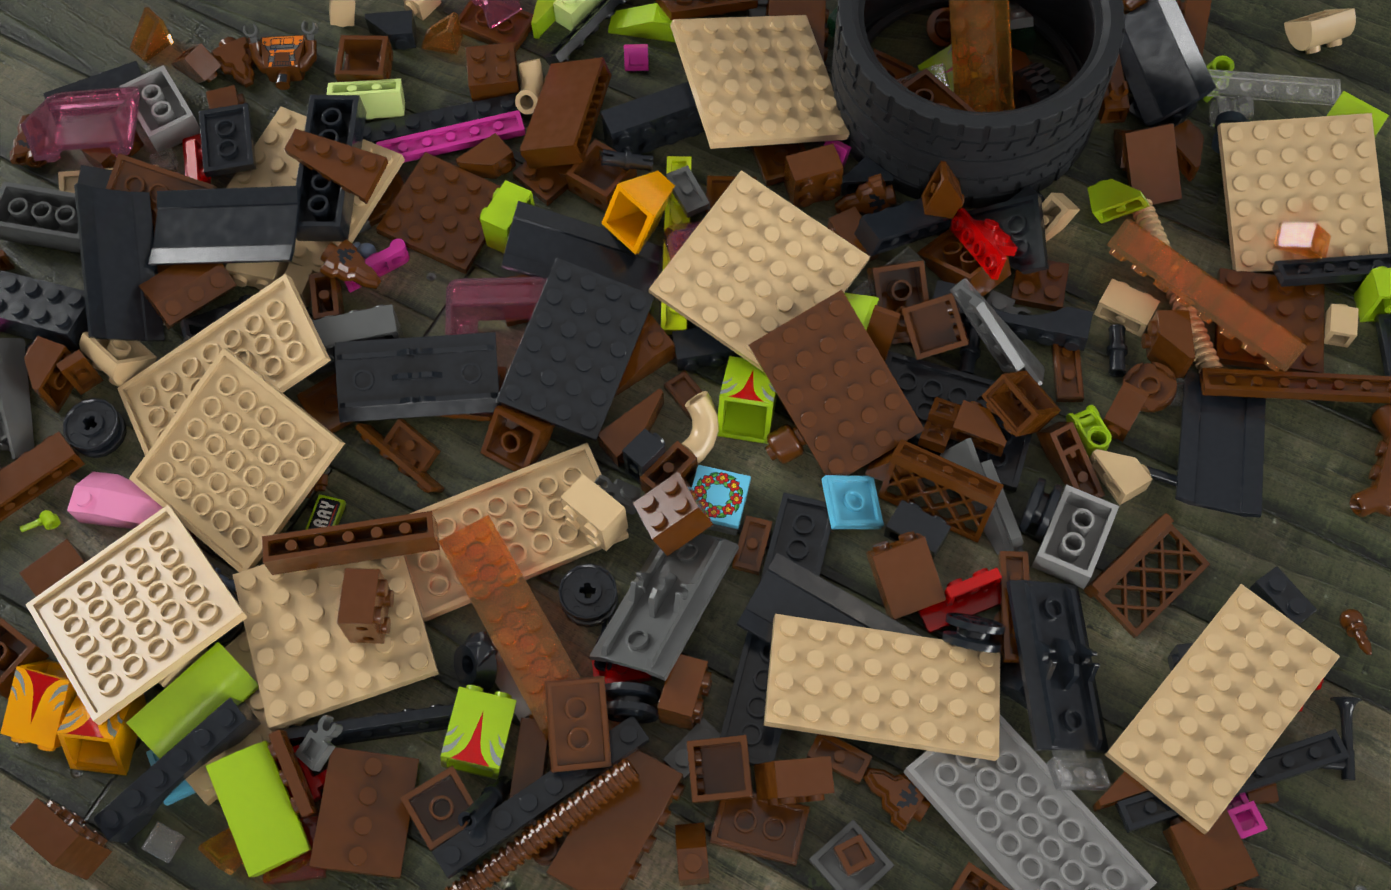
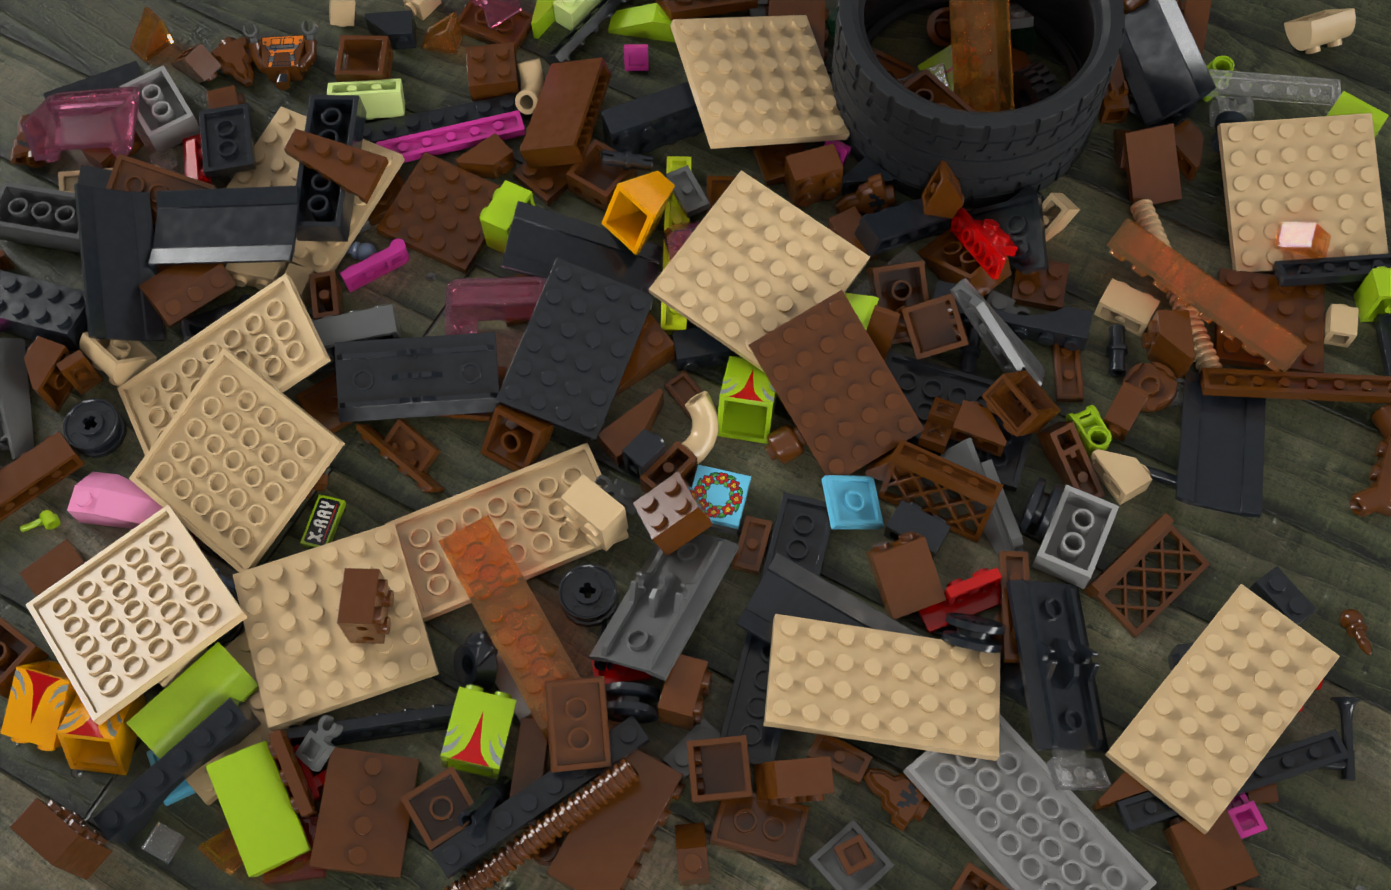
(348, 265): reddish brown rock -> none
(350, 543): reddish brown brick -> none
(1114, 199): lime slope -> none

